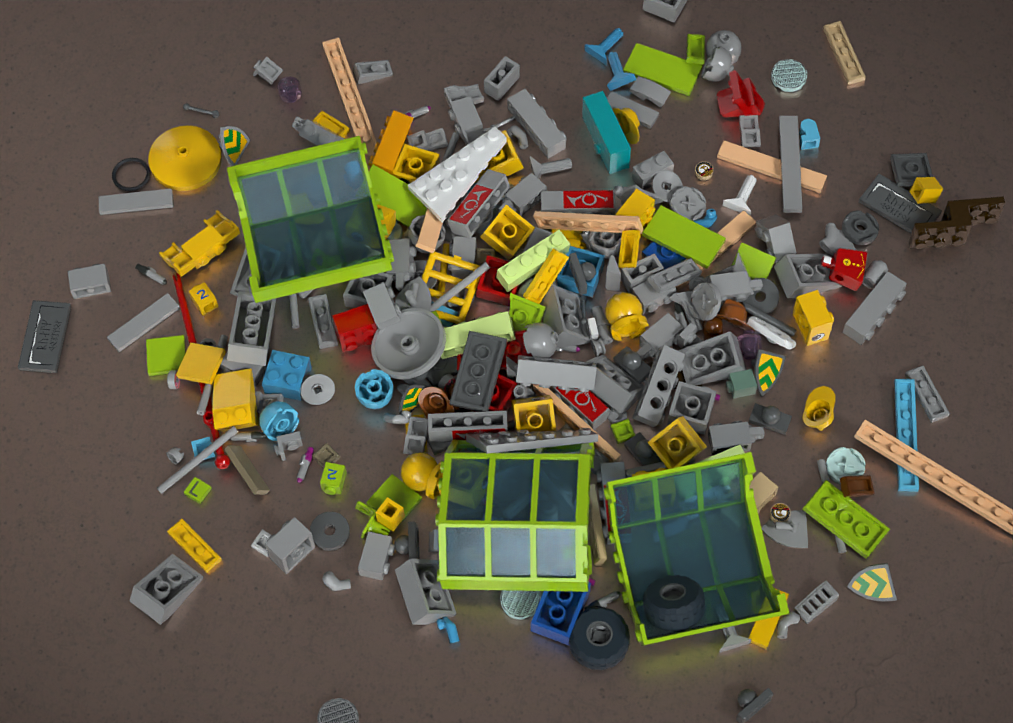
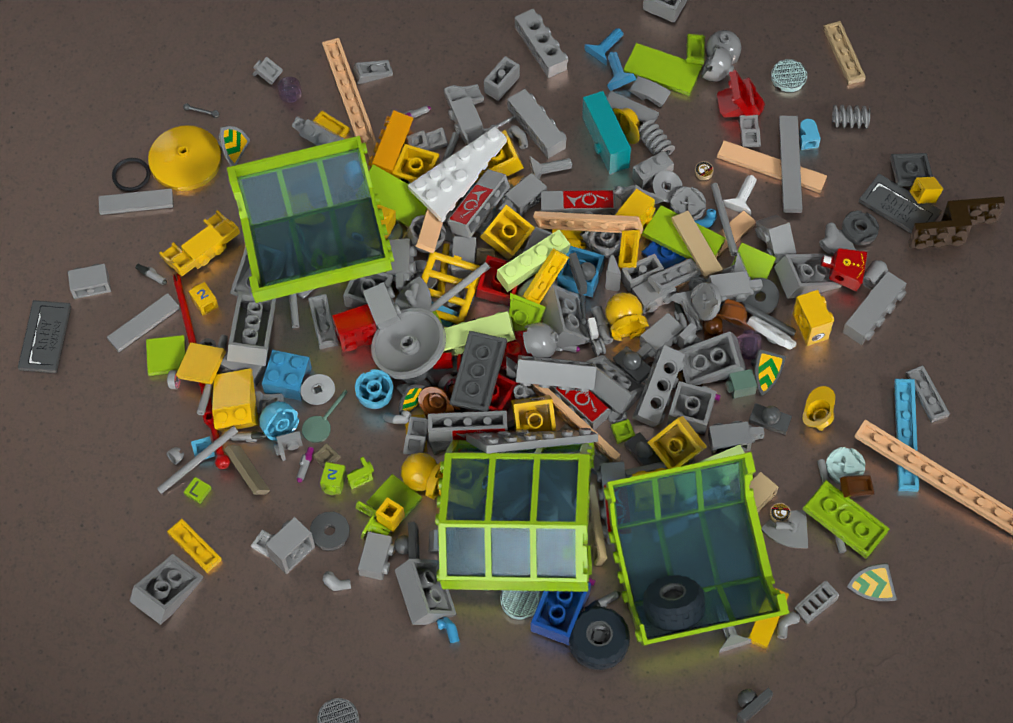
(318, 428): none -> sand green piece
(360, 476): none -> lime bracket
(444, 362): none -> red tile
(533, 32): none -> light grey brick
(653, 138): none -> light grey piece
(696, 244): none -> tan tile
(724, 219): none -> light grey piece
(851, 116): none -> light grey piece

